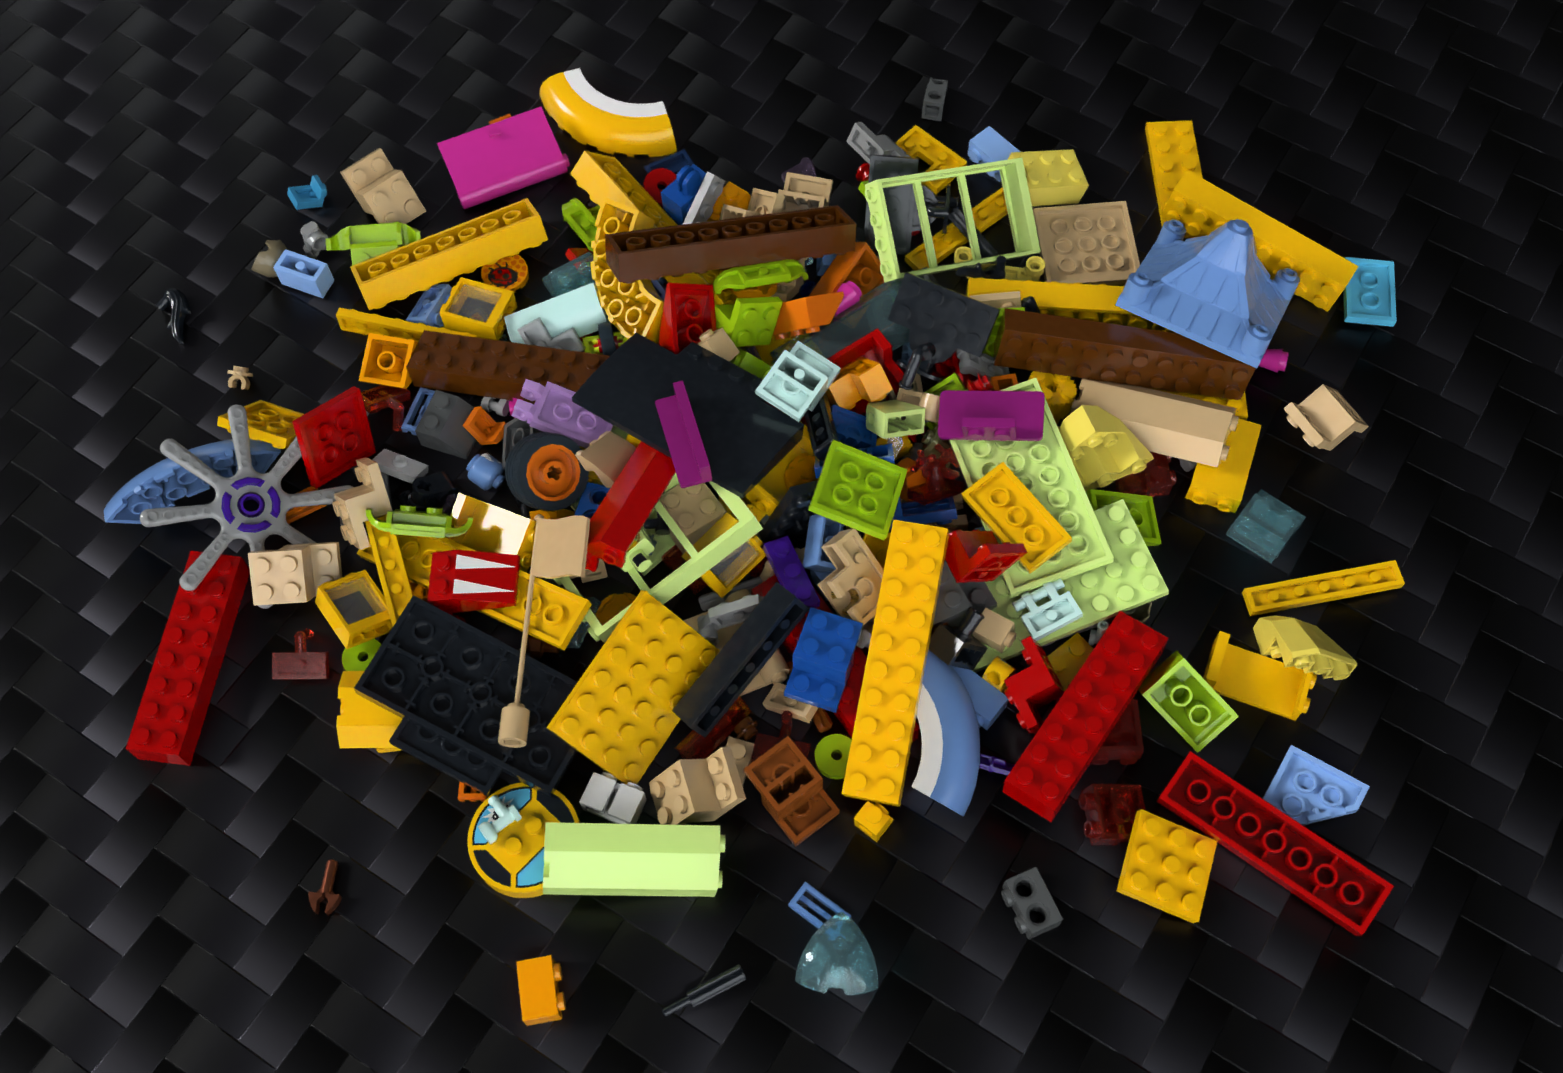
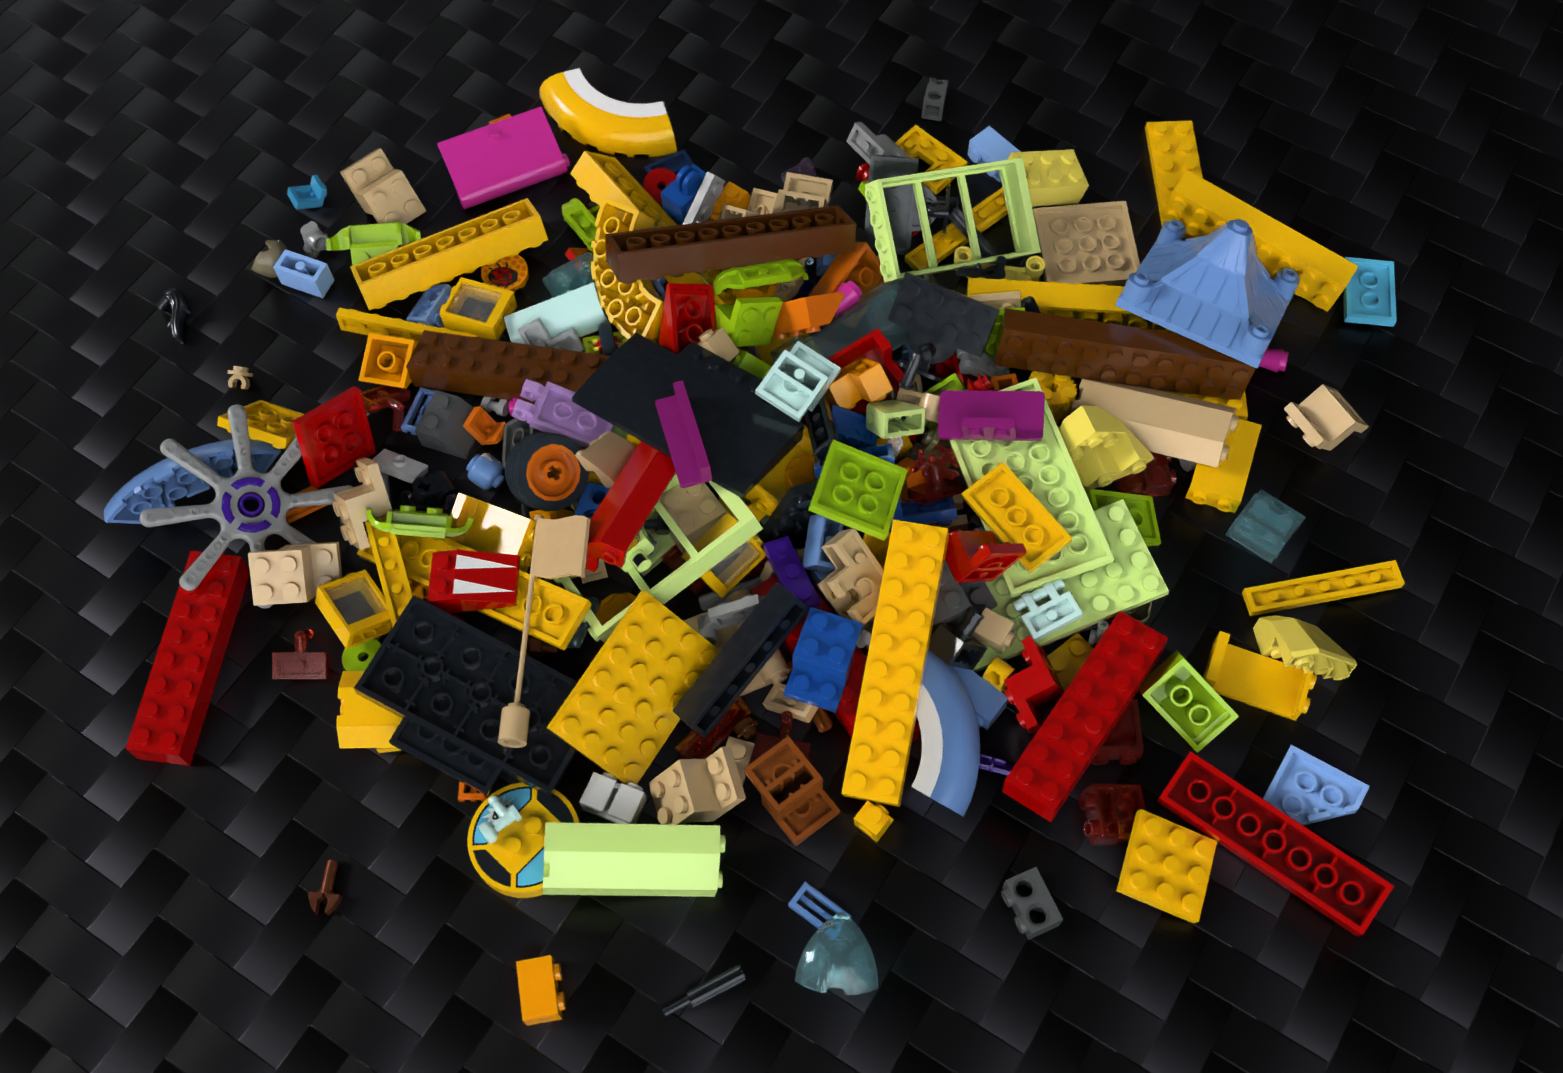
(826, 748): lime piece -> none

